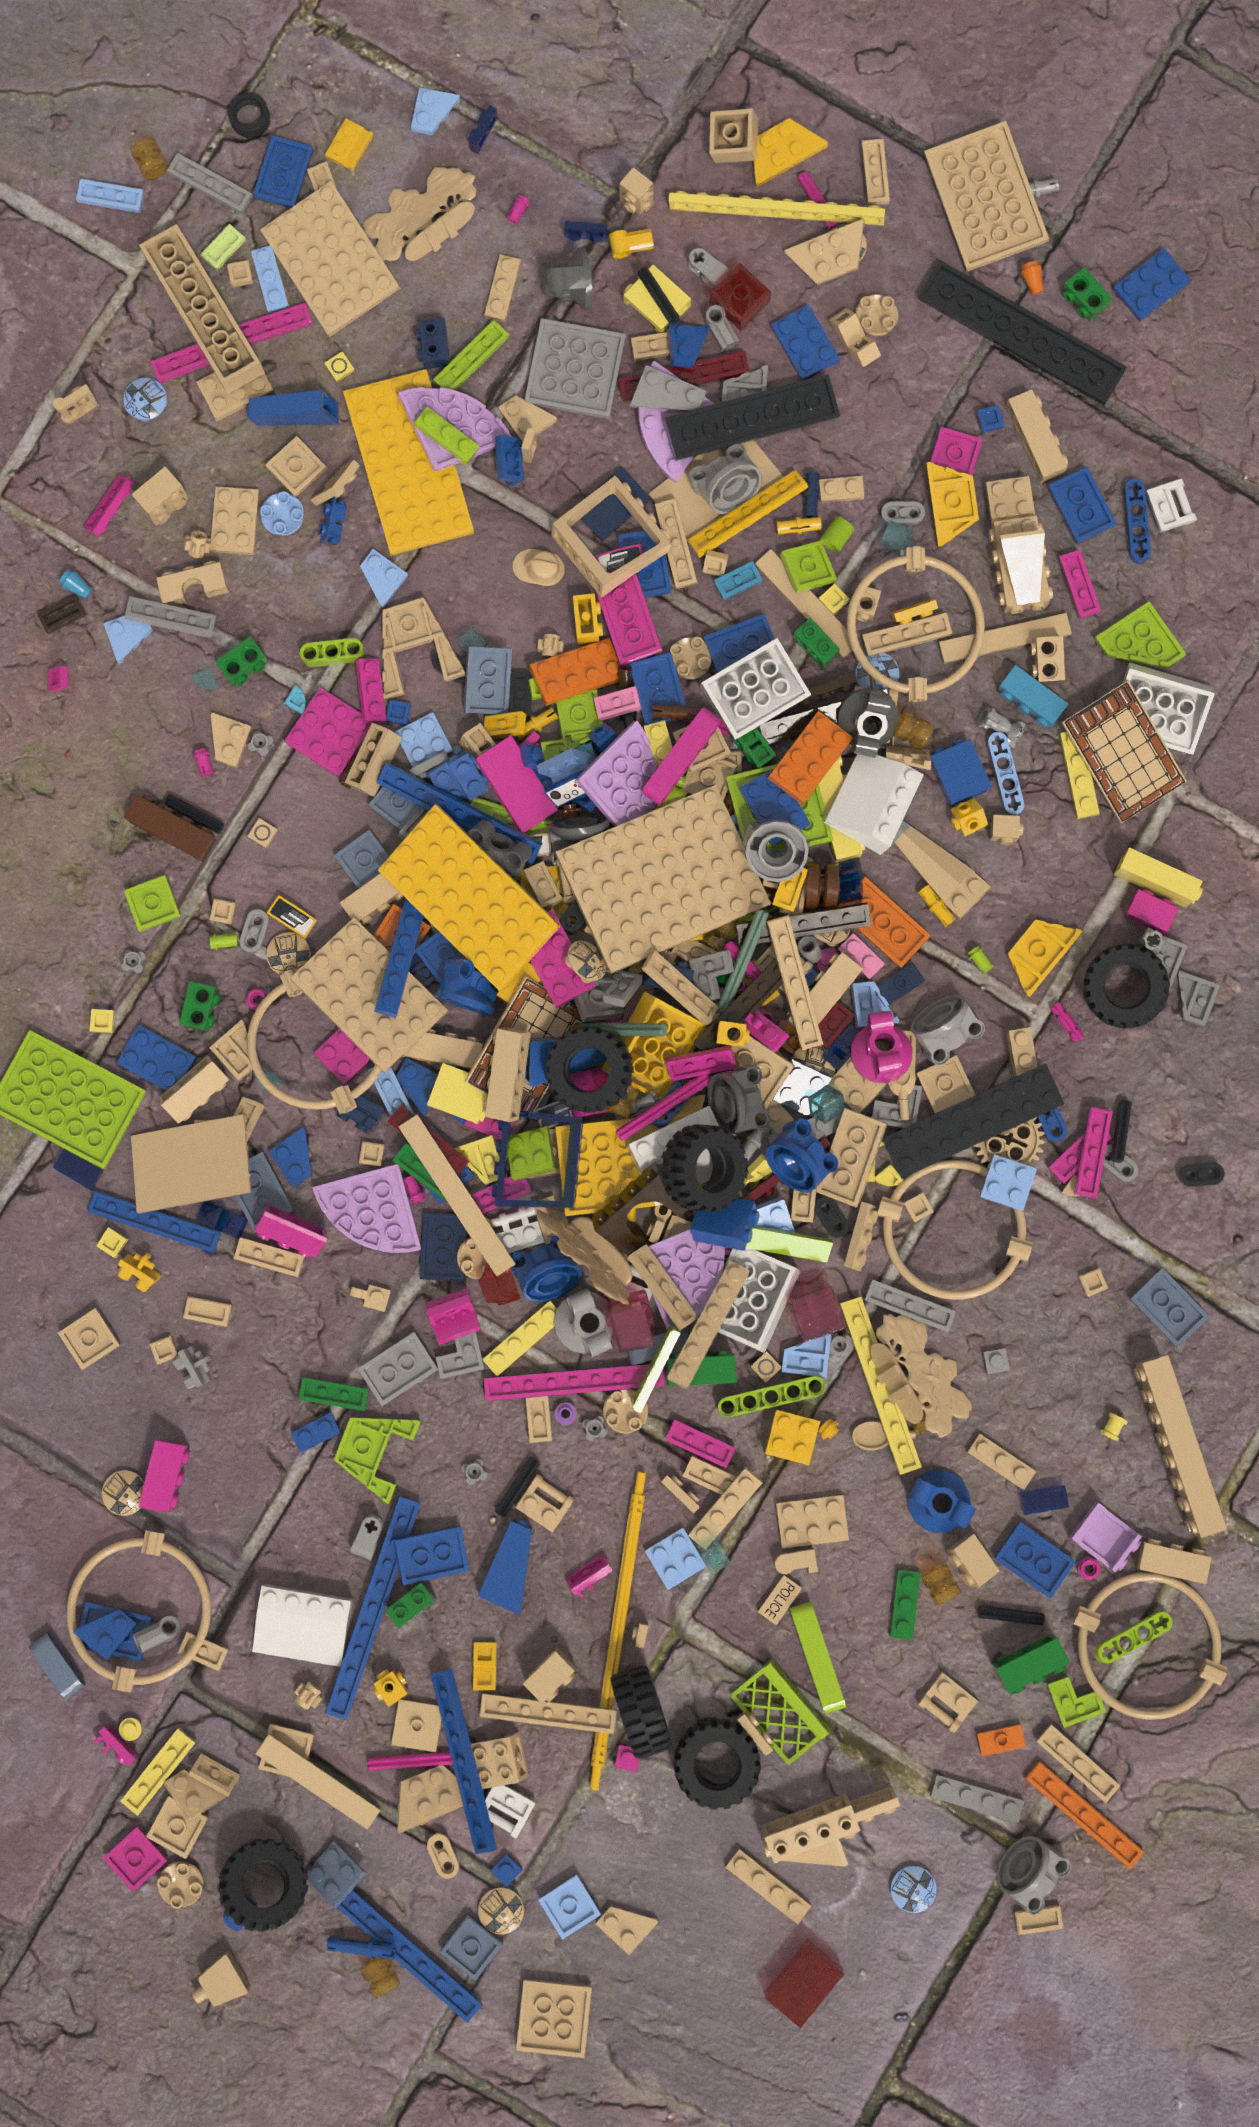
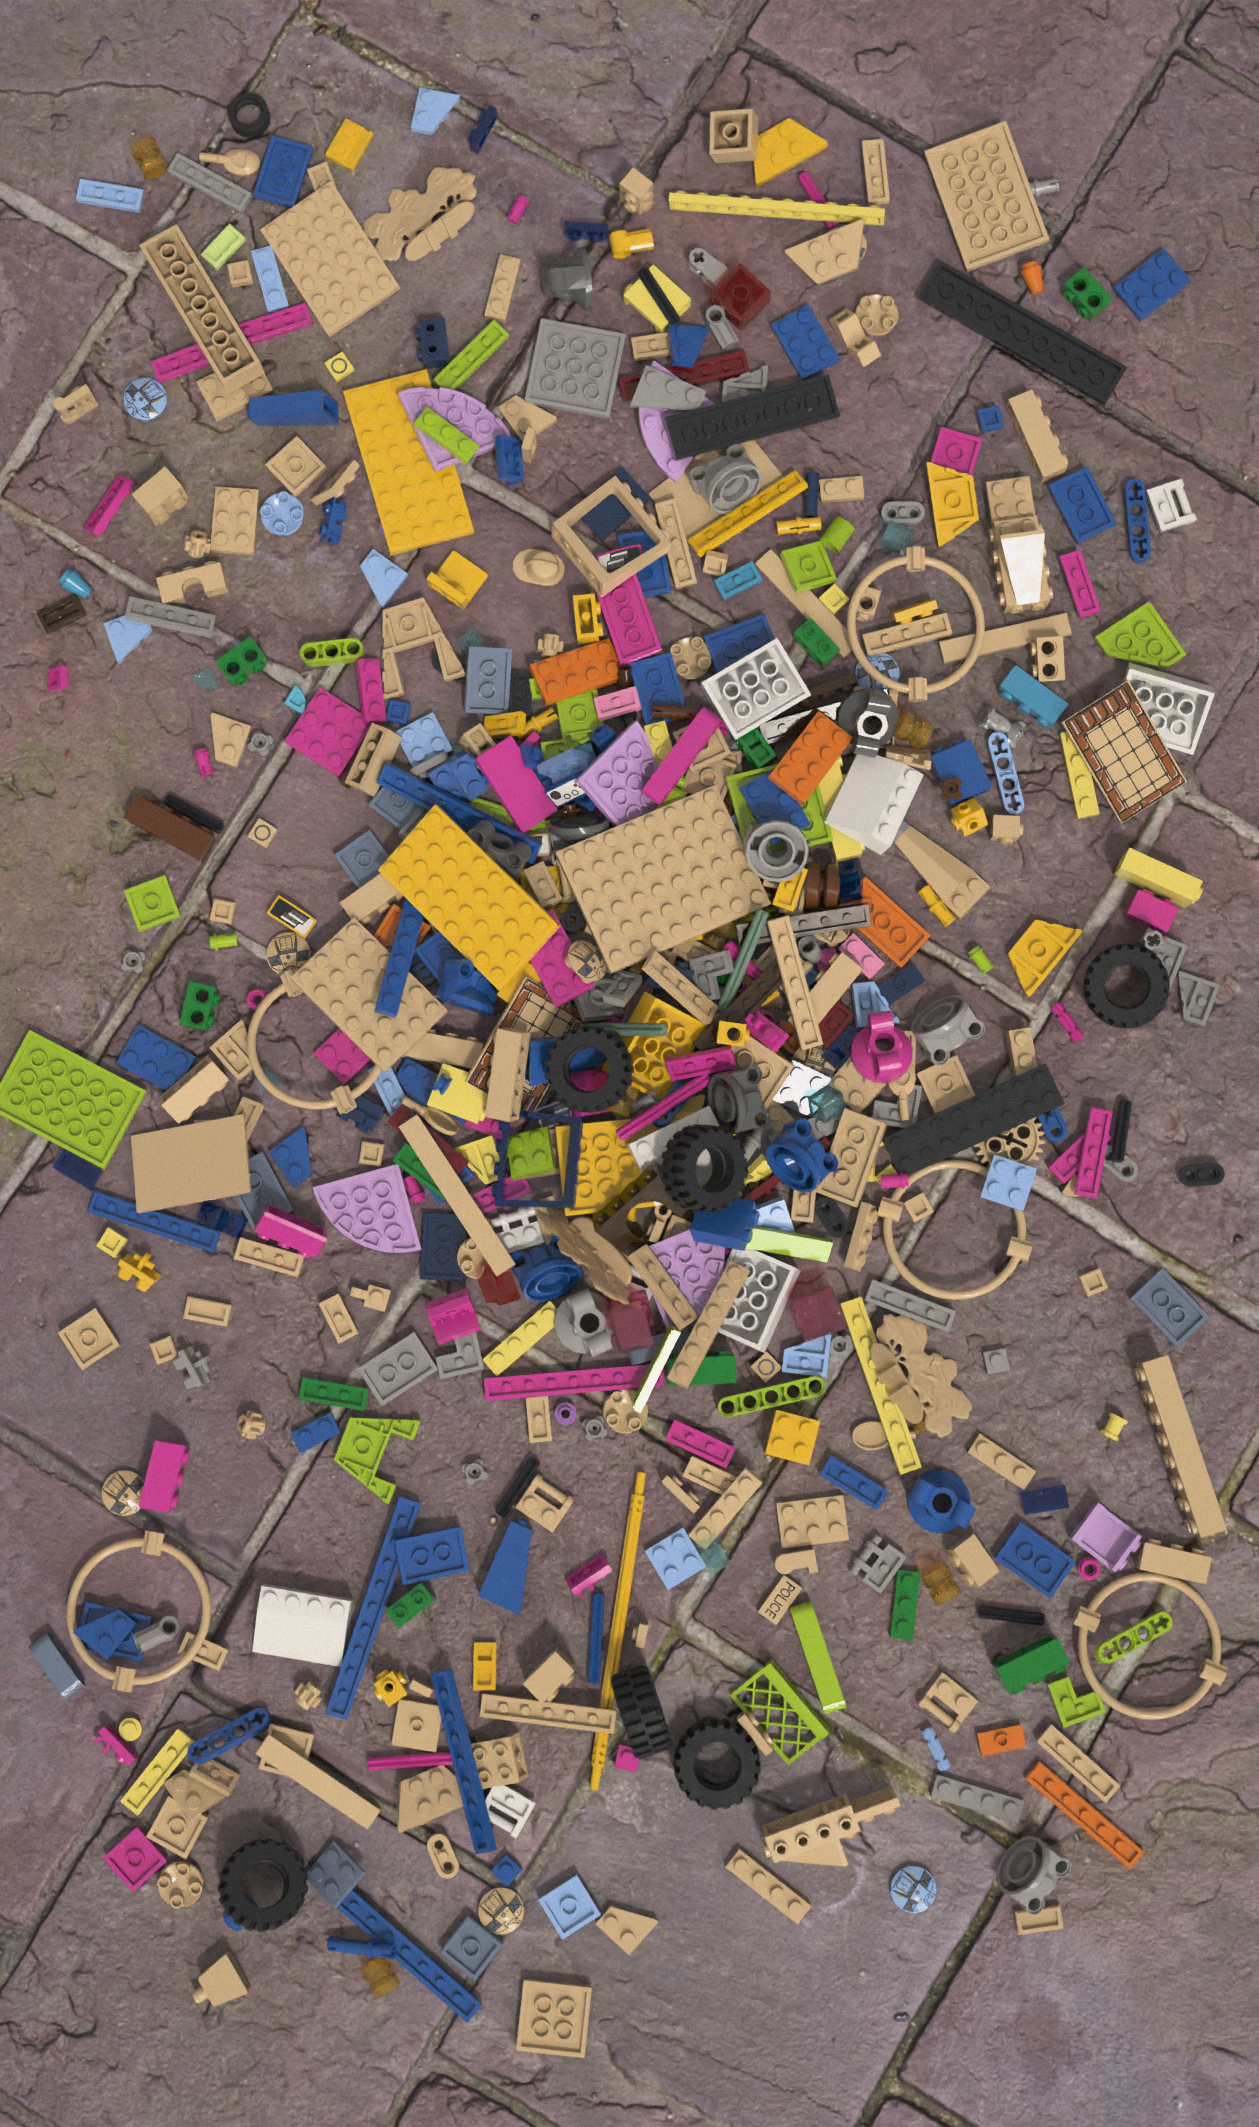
(102, 1021): light yellow plate -> none
(228, 1733): none -> blue beam
(236, 161): none -> tan piece
(251, 1424): none -> tan gear
(254, 931): light grey plate -> none
(338, 1318): none -> tan plate
(366, 1540): light grey piece -> none
(421, 1687): none -> tan tile
(436, 1118): none -> tan piece
(442, 1084): none -> blue bush
(457, 580): none -> yellow bracket
(596, 1638): none -> blue axle
(803, 1983): clear red brick -> none
(829, 1429): yellow plate -> none
(853, 1482): none -> blue plate
(883, 1568): none -> light grey plate
(895, 1180): none -> dark pink pin
(935, 1748): none -> light blue axle
(955, 784): none -> reddish brown plate

